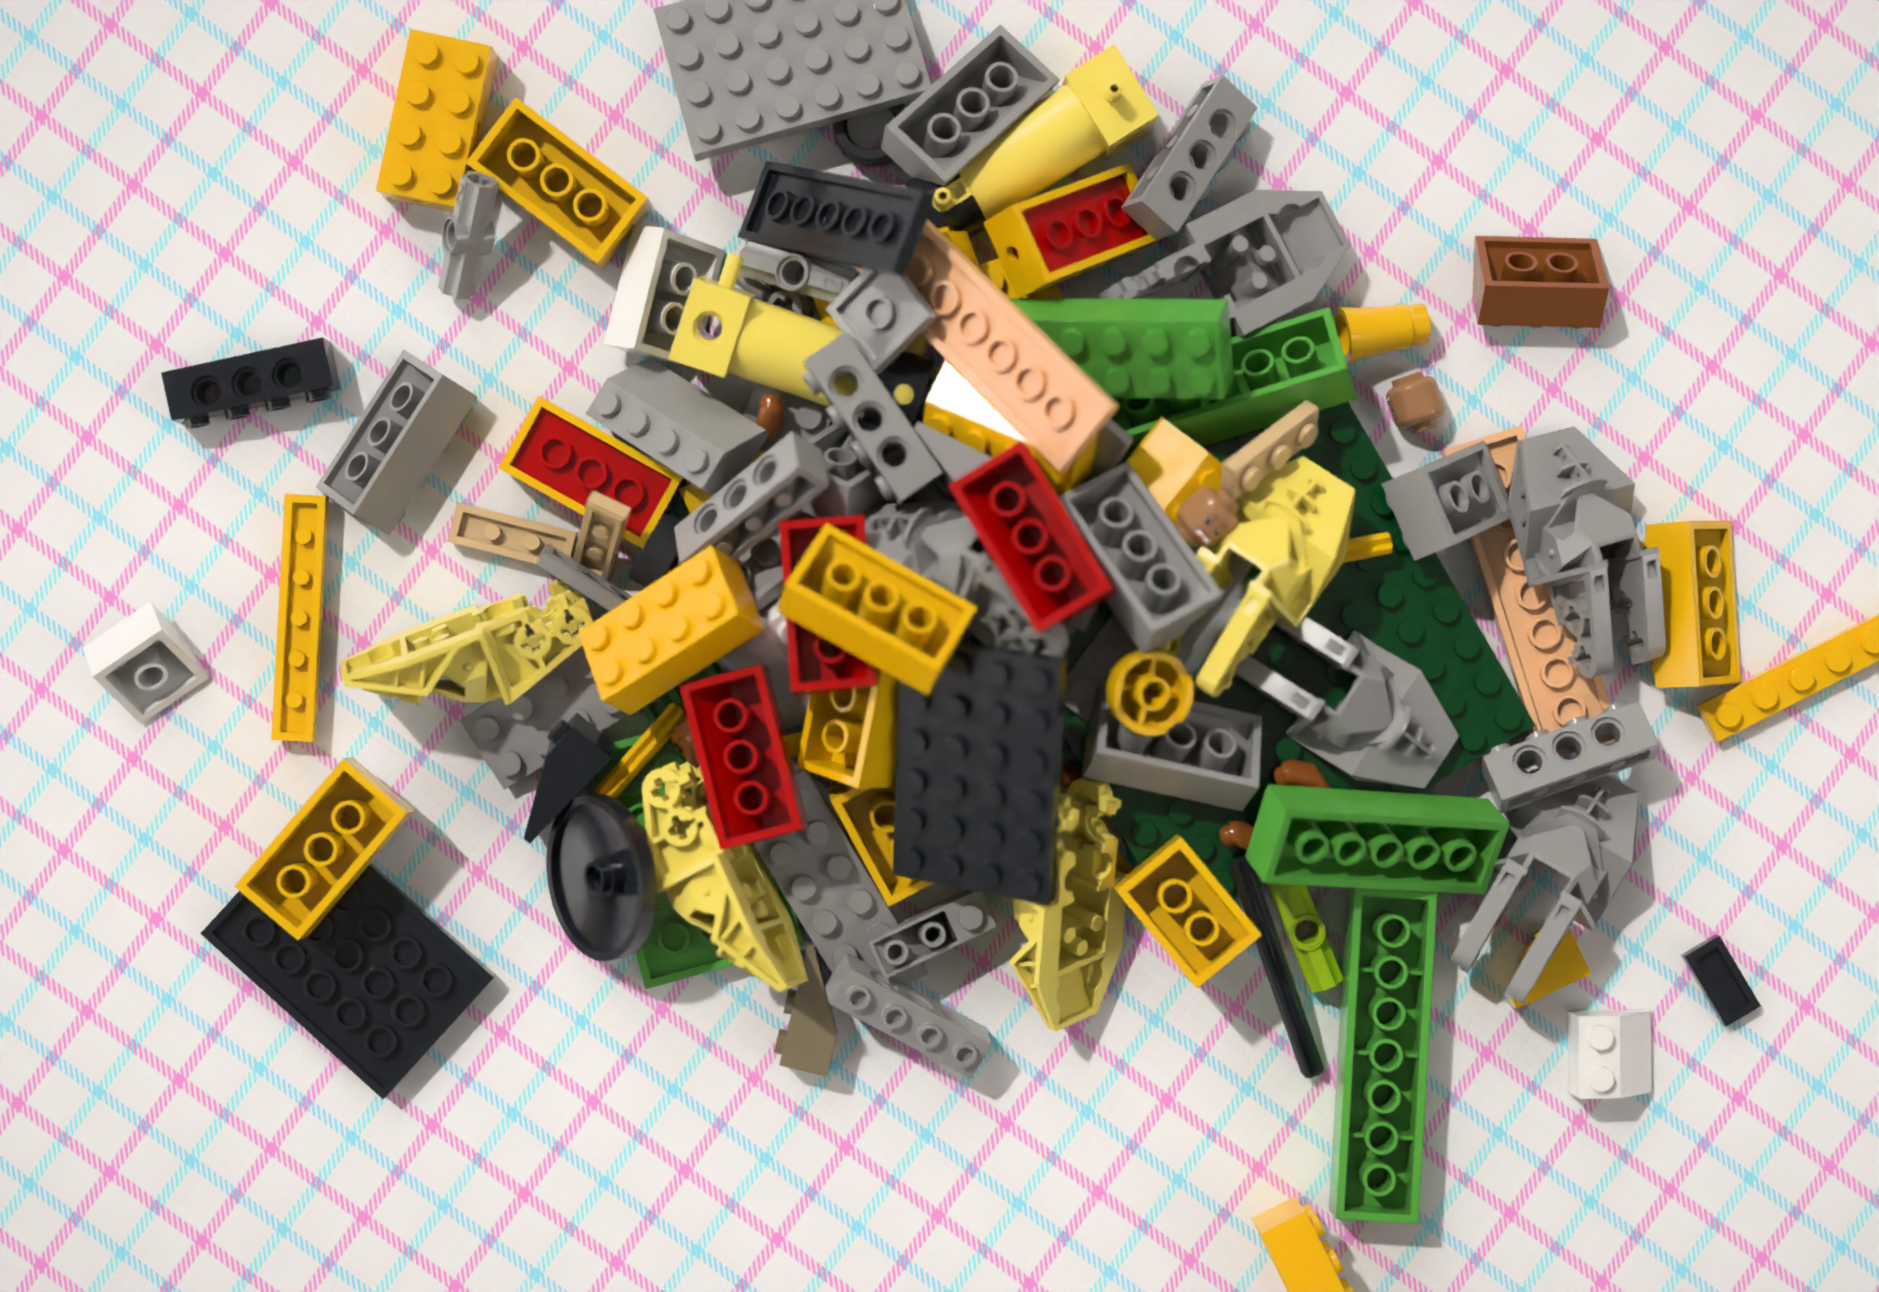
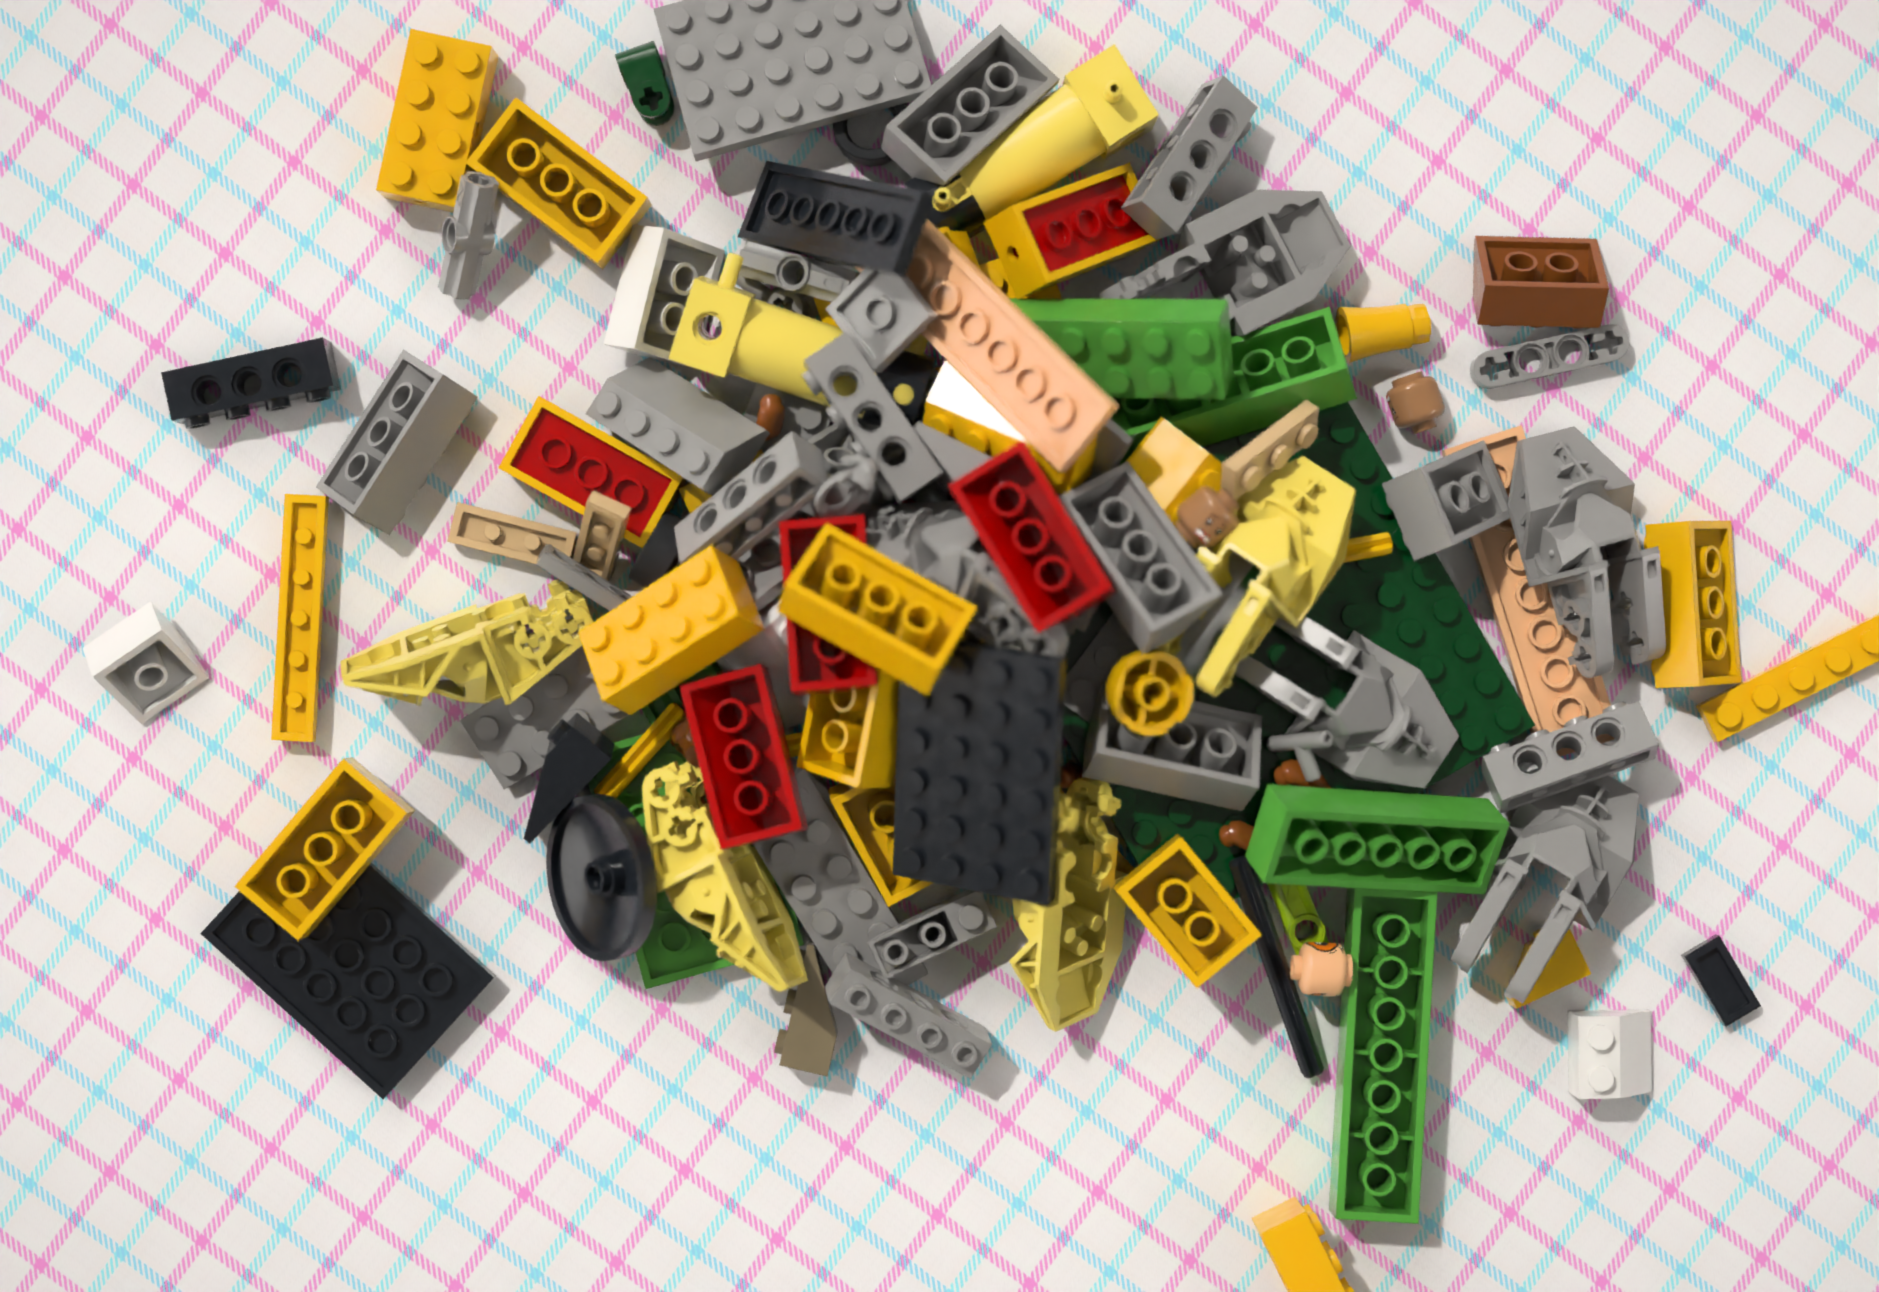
(645, 78): none -> dark green piece
(862, 483): none -> light grey piece
(1302, 745): none -> light grey piece
(1322, 969): none -> light nougat head
(1549, 356): none -> light grey beam

